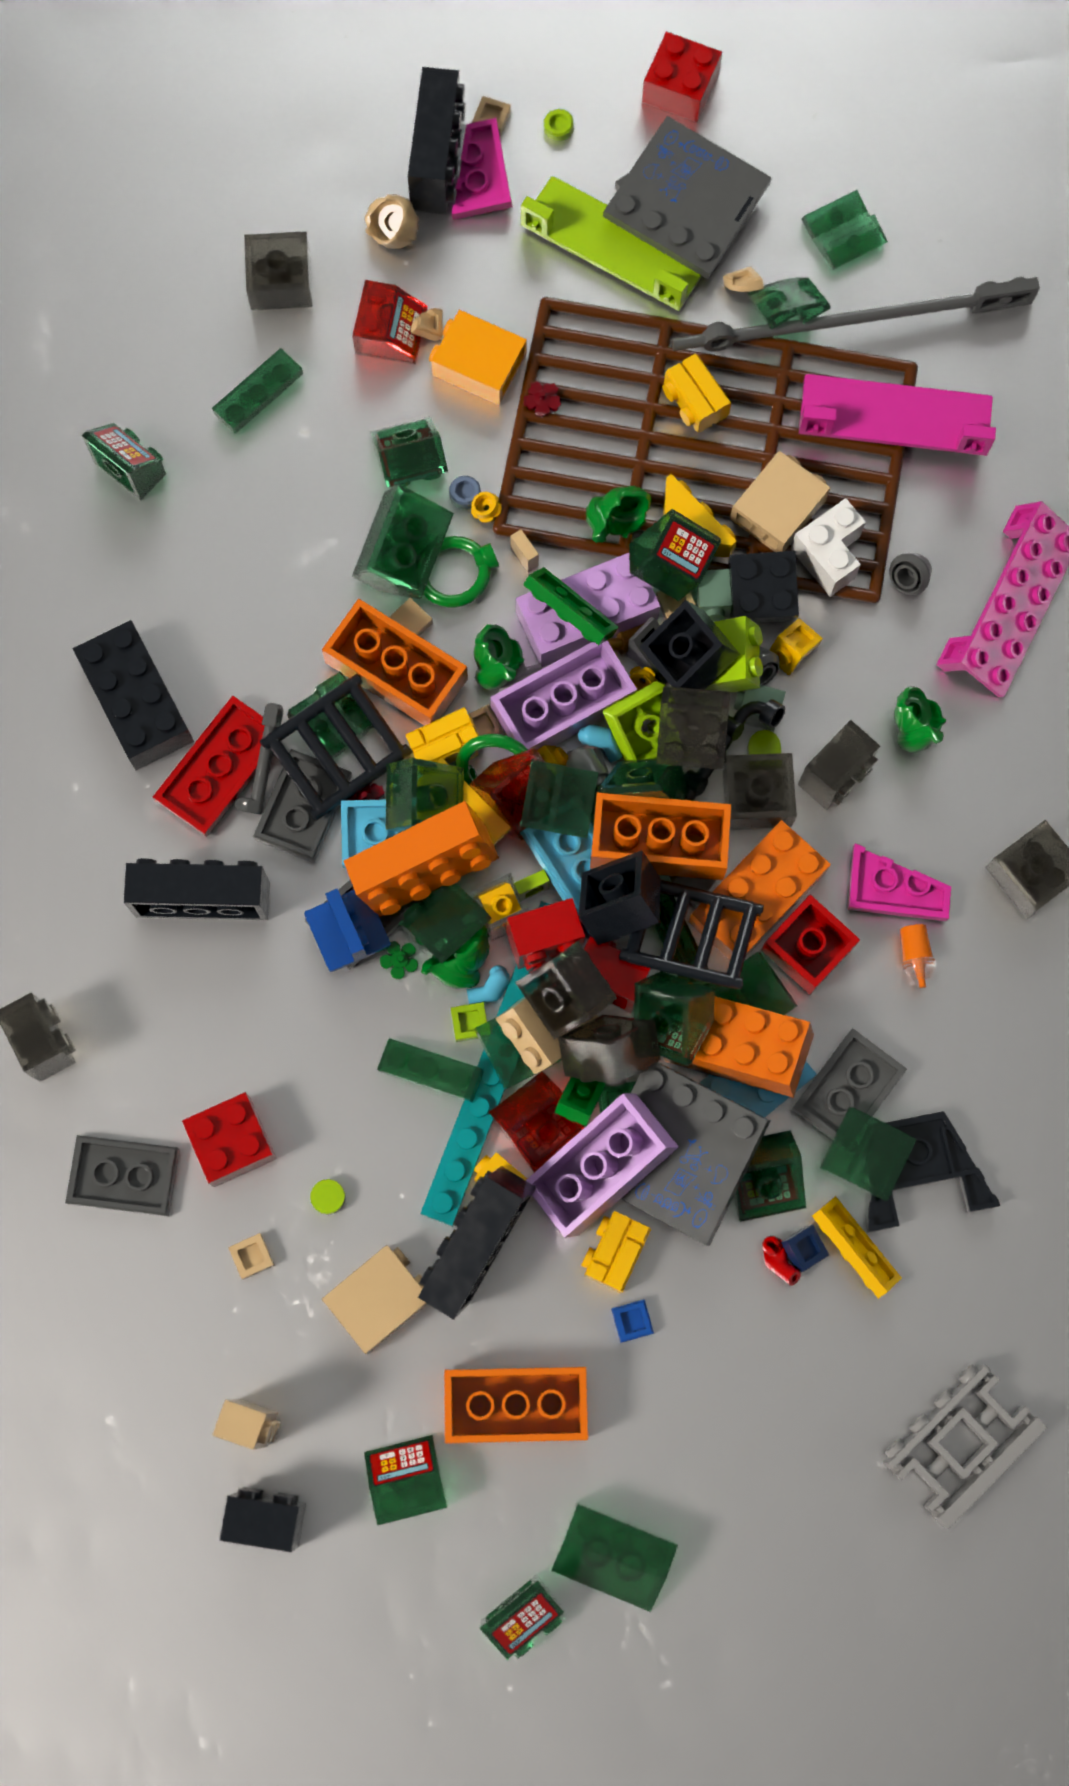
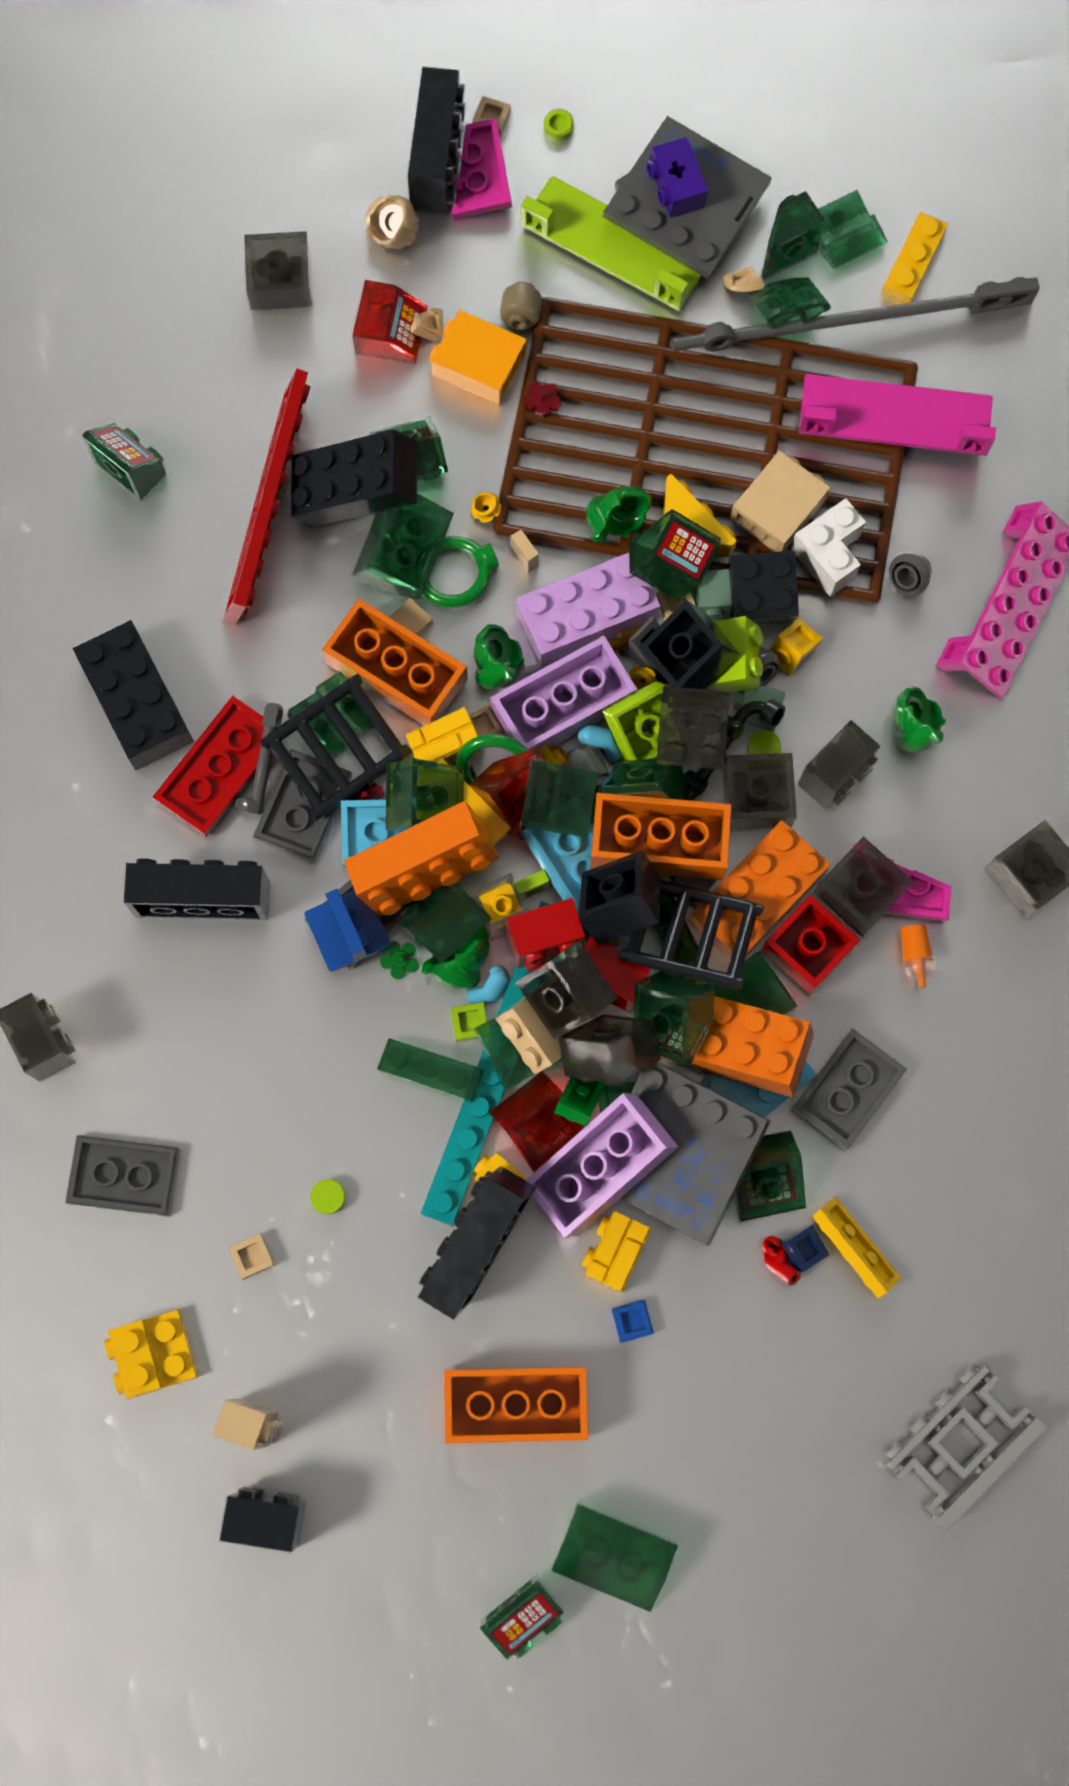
(150, 1354): none -> yellow plate
(229, 1139): red brick -> none
(257, 391): clear green plate -> none
(266, 500): none -> red plate
(354, 478): none -> black brick
(376, 1298): tan brick -> none
(405, 1480): clear green slope -> none
(463, 490): sand blue tile -> none
(521, 305): none -> dark tan head
(570, 606): green plate -> none
(677, 177): none -> dark purple brick
(681, 76): red brick -> none
(696, 394): yellow brick -> none
(793, 235): none -> clear green slope
(863, 887): none -> clear smoke brick
(868, 1153): clear green slope -> none
(914, 258): none -> yellow plate
(934, 1158): black wing -> none

